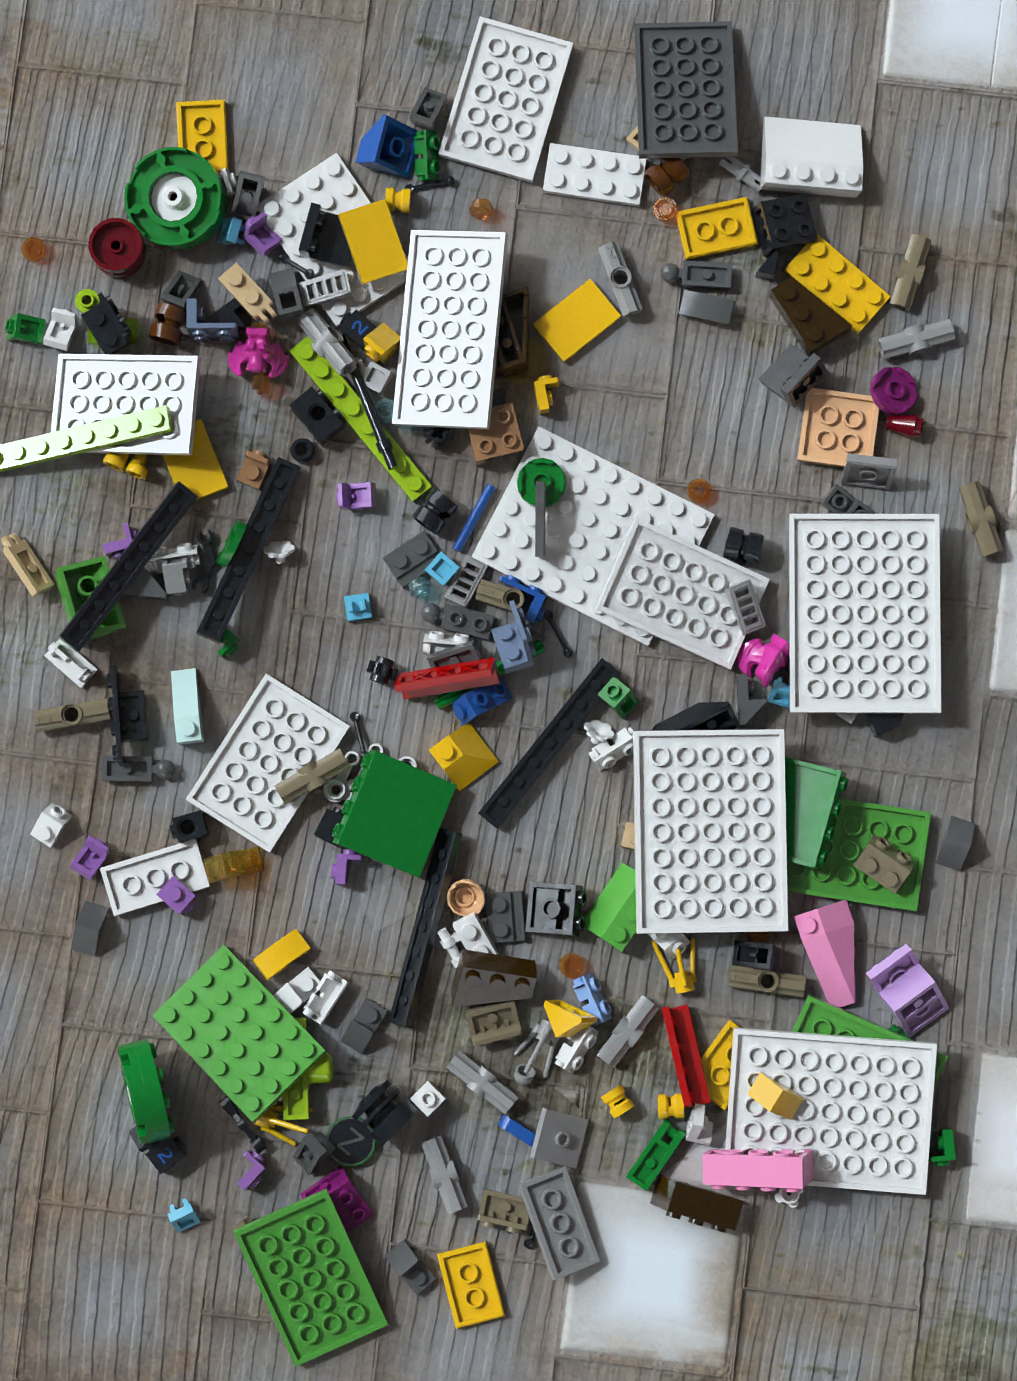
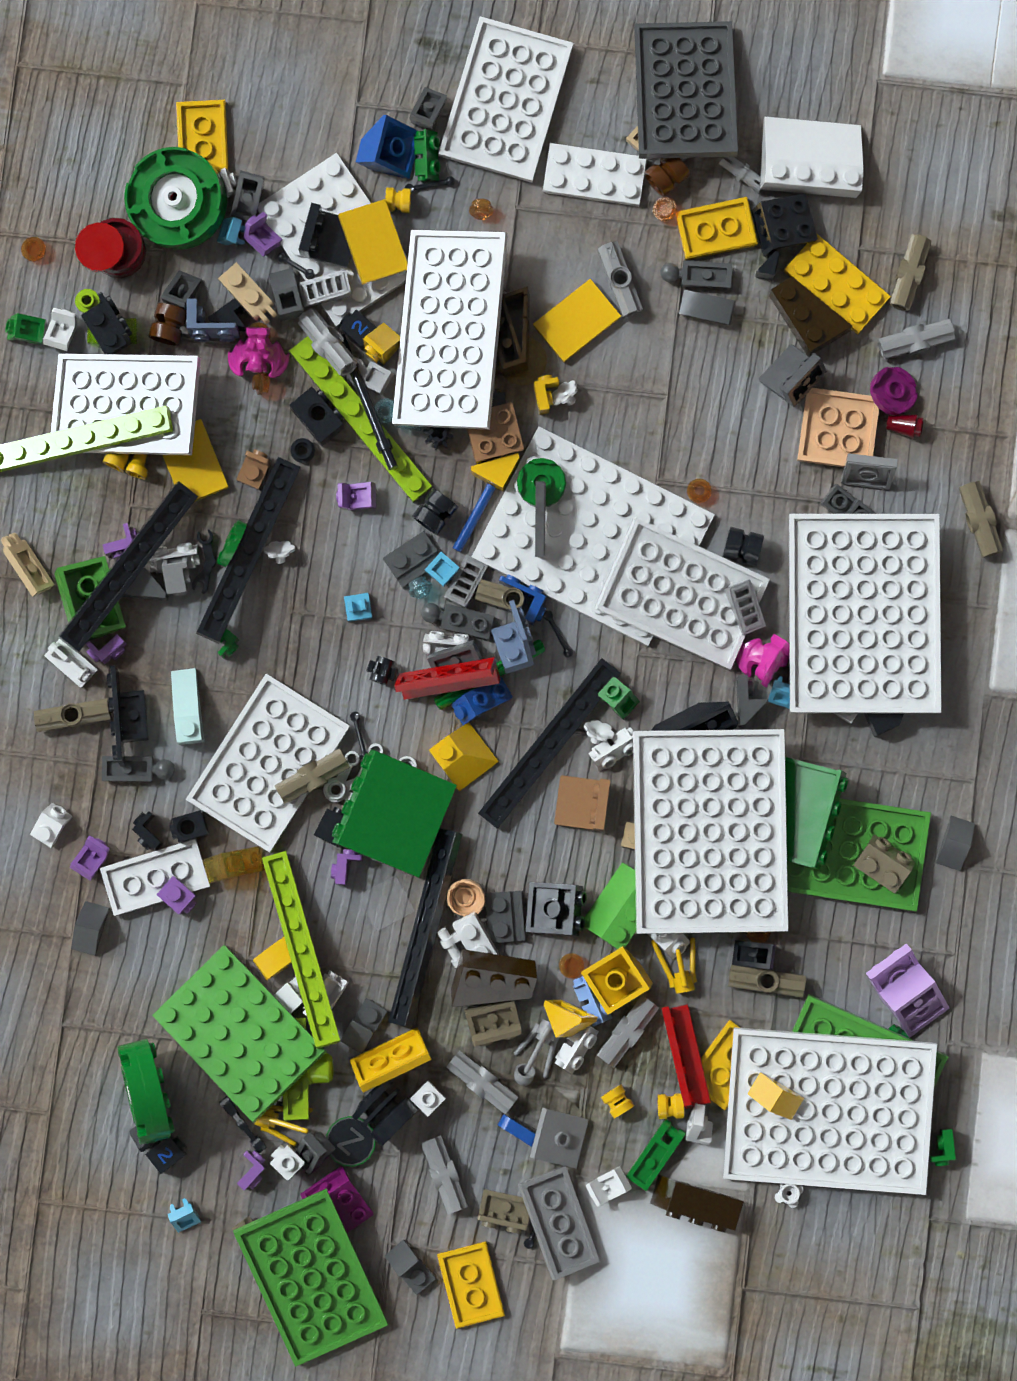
(99, 247): none -> red tile
(112, 649): none -> medium lavender bracket
(146, 838): none -> black bracket
(286, 1161): none -> white bracket
(301, 950): none -> lime plate
(390, 1059): none -> yellow tile
(497, 471): none -> yellow slope
(565, 393): none -> white plant
(582, 803): none -> medium nougat bracket
(608, 1186): none -> white bracket
(617, 979): none -> yellow slope
(758, 1169): bright pink wedge -> none
(830, 947): bright pink wedge -> none

